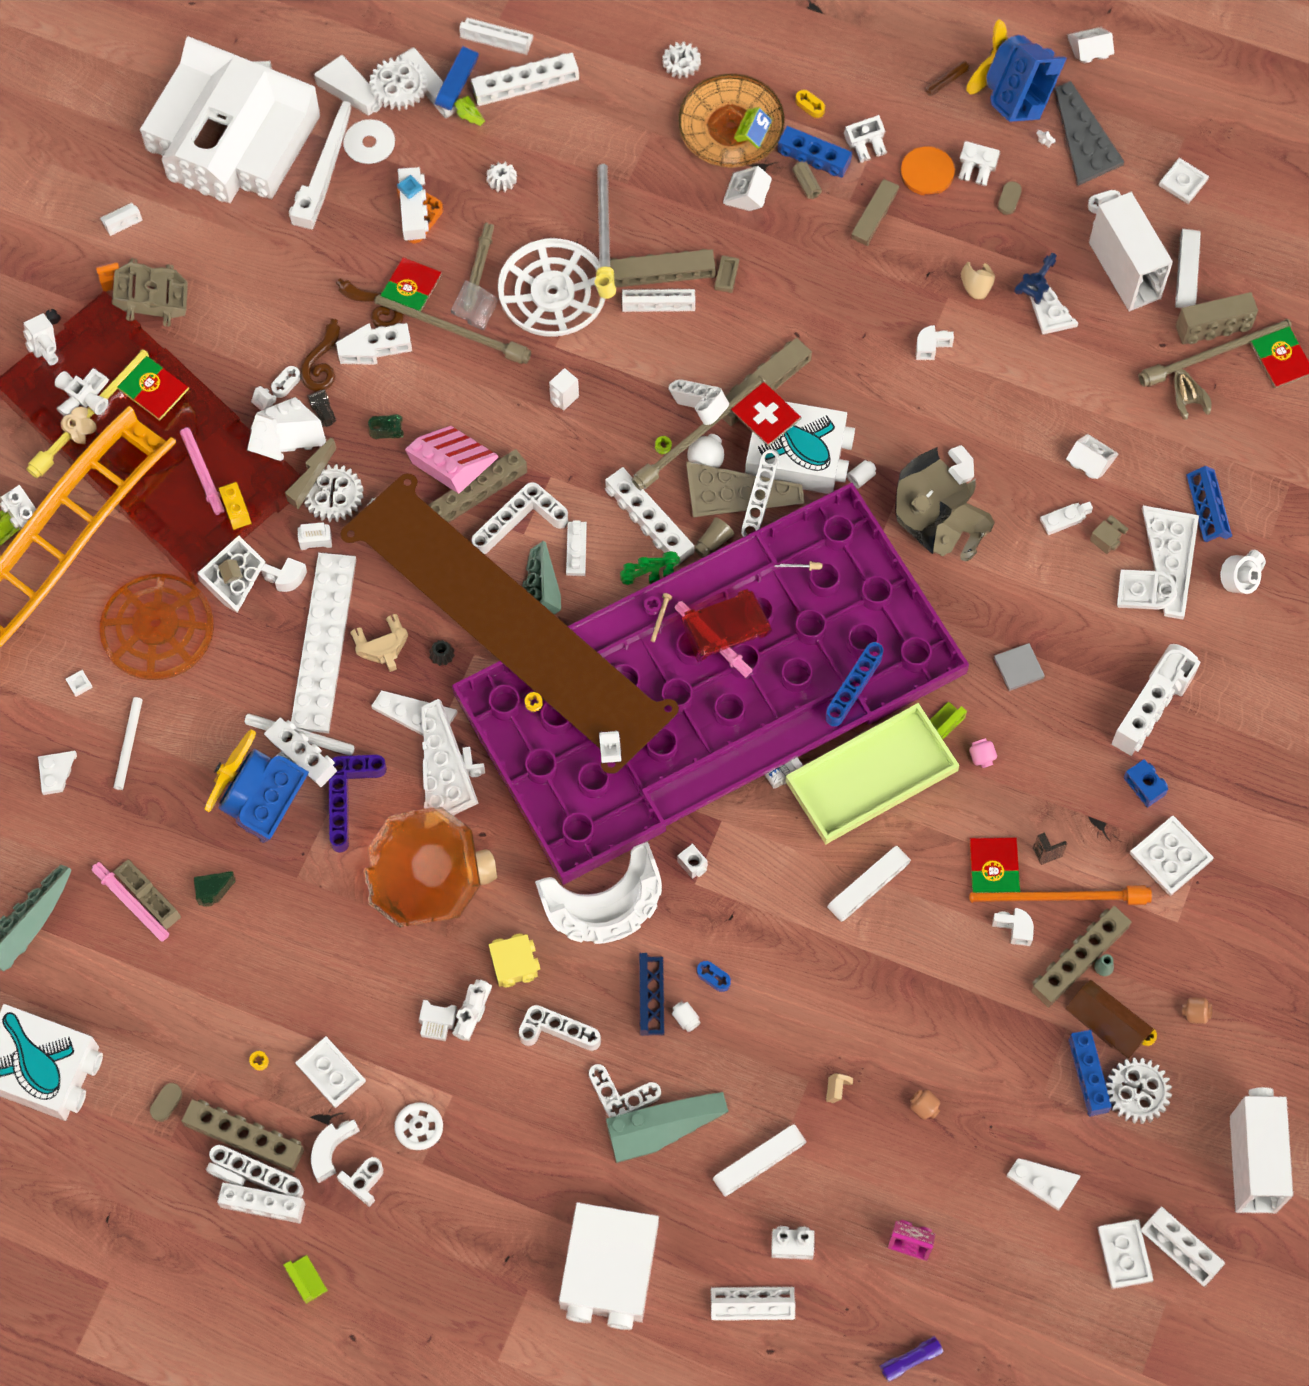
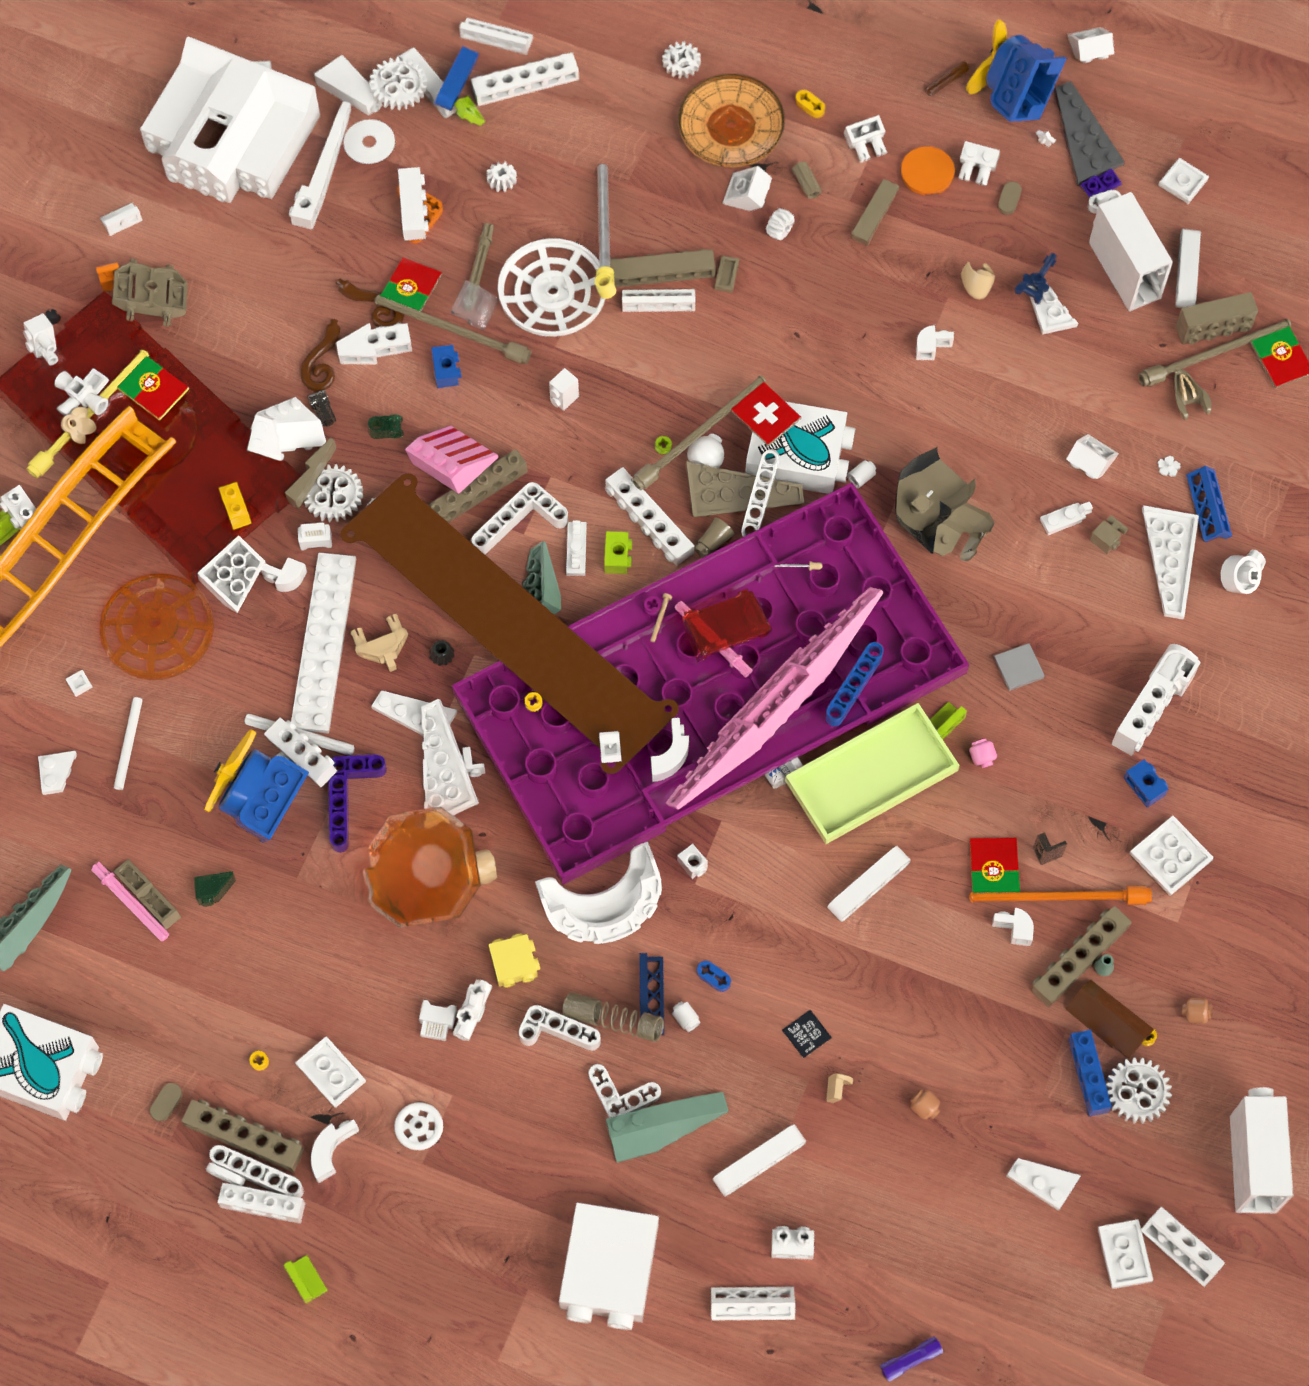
(210, 490): bright pink axle -> none
(230, 571): dark tan slope -> none
(262, 398): white tile -> none
(284, 380): white beam -> none
(363, 1174): white tile -> none
(409, 187): dark azure tile -> none
(446, 356): none -> blue brick
(589, 1010): none -> dark tan piece
(617, 542): none -> lime brick
(648, 565): green plant -> none
(671, 761): none -> white arch
(706, 399): white beam -> none
(753, 127): panel -> none
(775, 371): dark tan brick -> none
(776, 700): none -> bright pink wedge
(780, 224): none -> white gear
(806, 1034): none -> black sticker
(809, 144): blue brick -> none
(912, 1240): dark pink slope -> none
(964, 469): white tile -> none
(1103, 183): none -> dark purple slope
(1144, 589): white tile -> none
(1169, 467): none -> white plant

